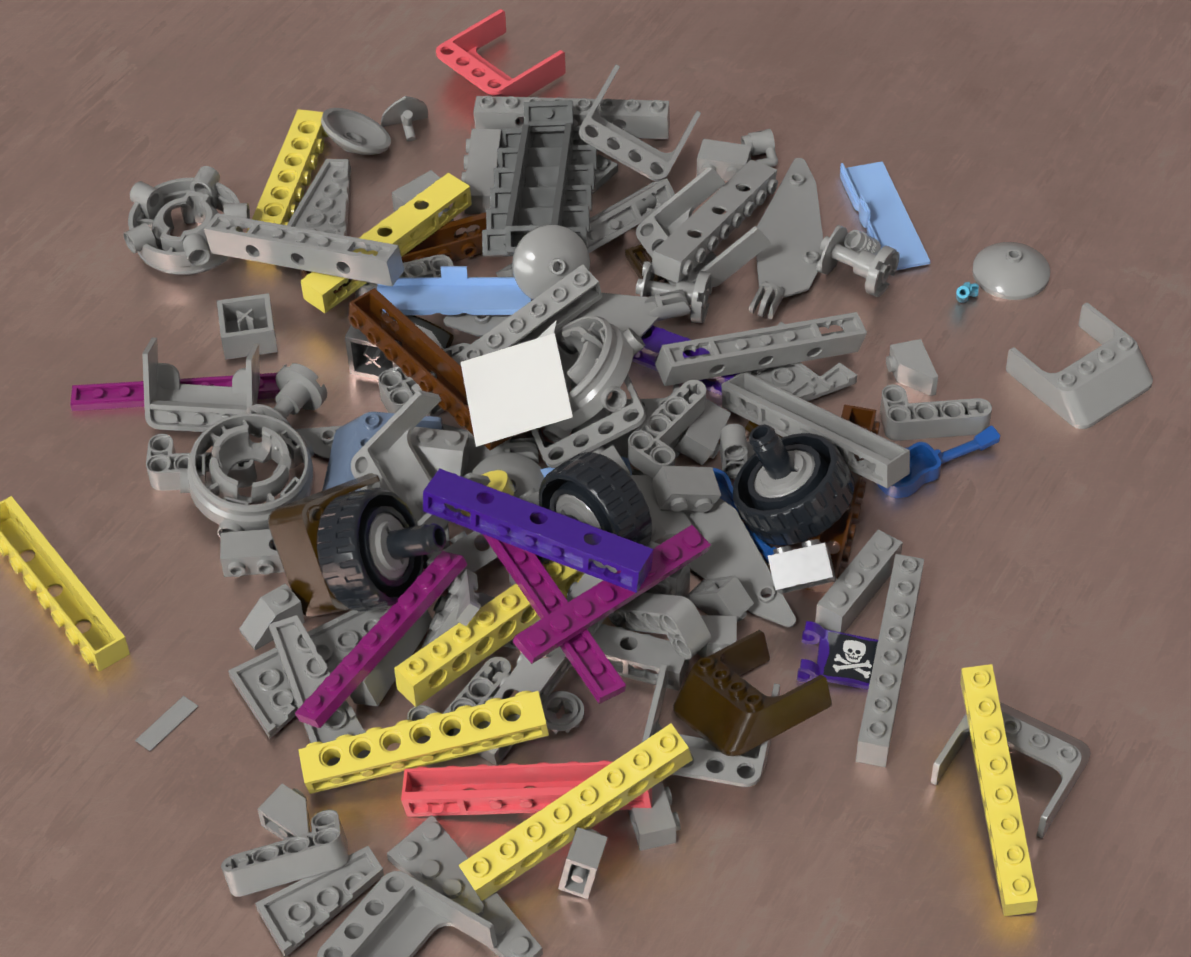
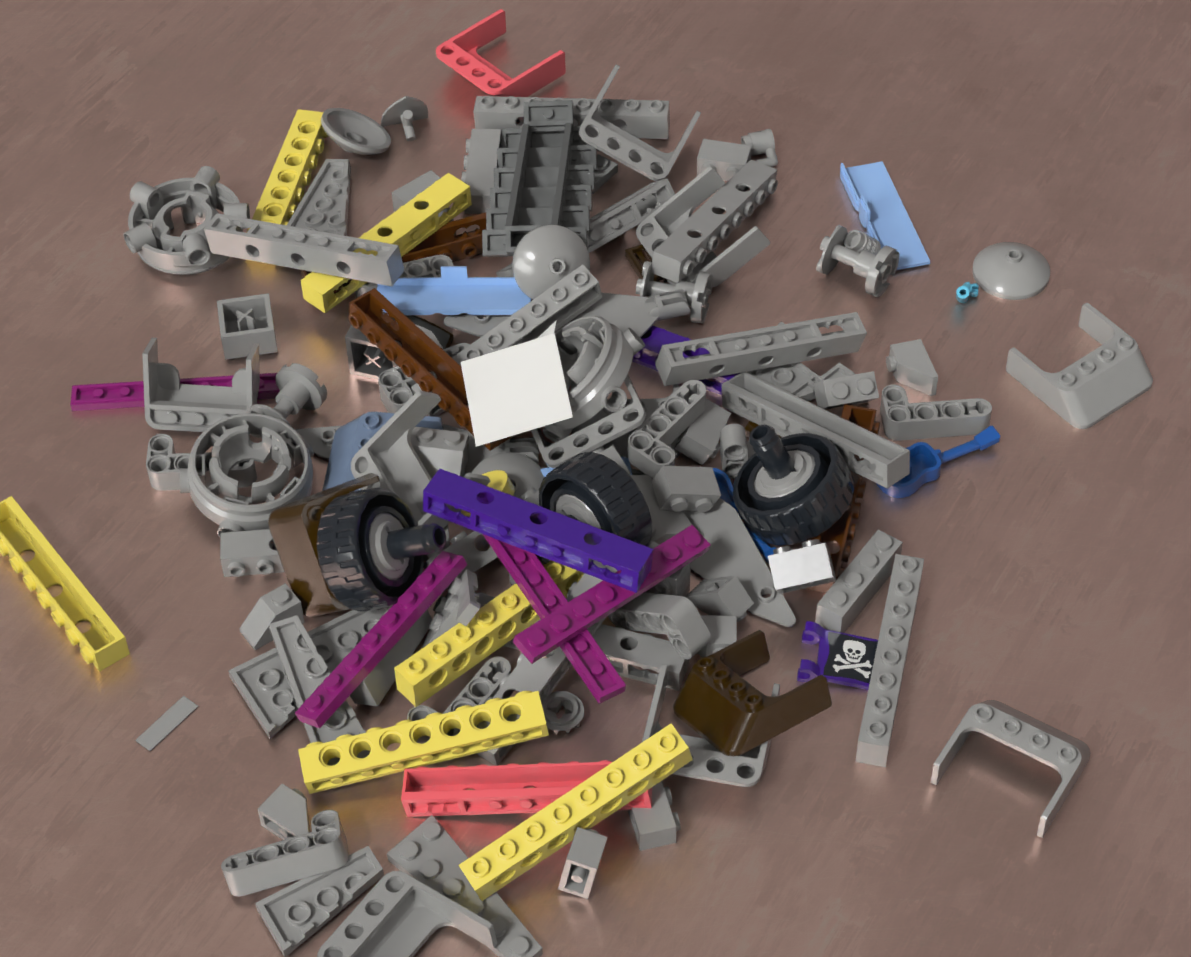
(795, 236): light grey wing -> none
(846, 390): none -> light grey brick
(998, 791): light yellow brick -> none

